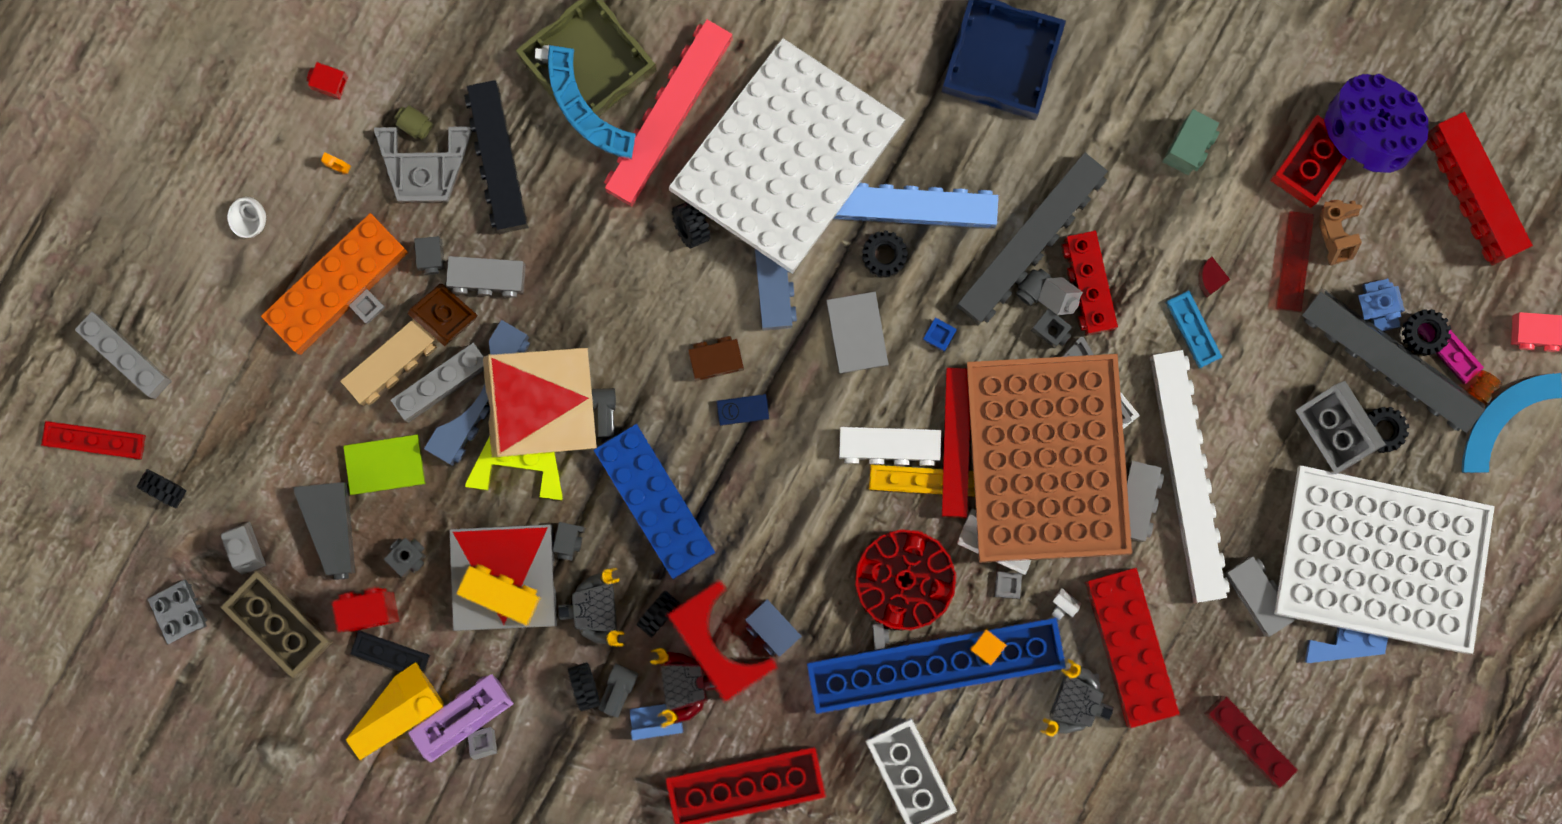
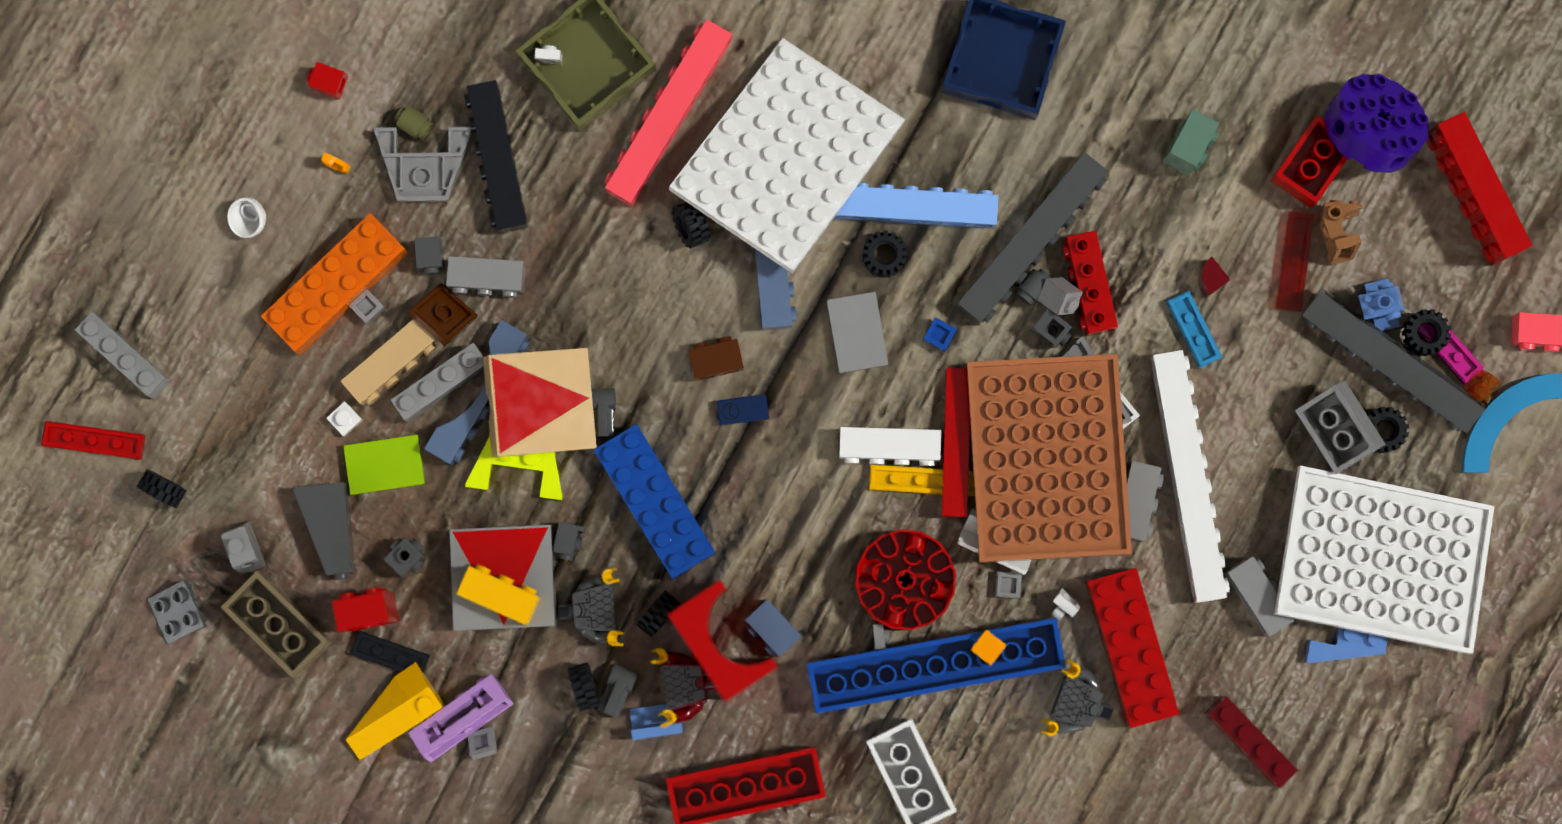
(344, 419): none -> white plate
(578, 112): dark azure tile -> none

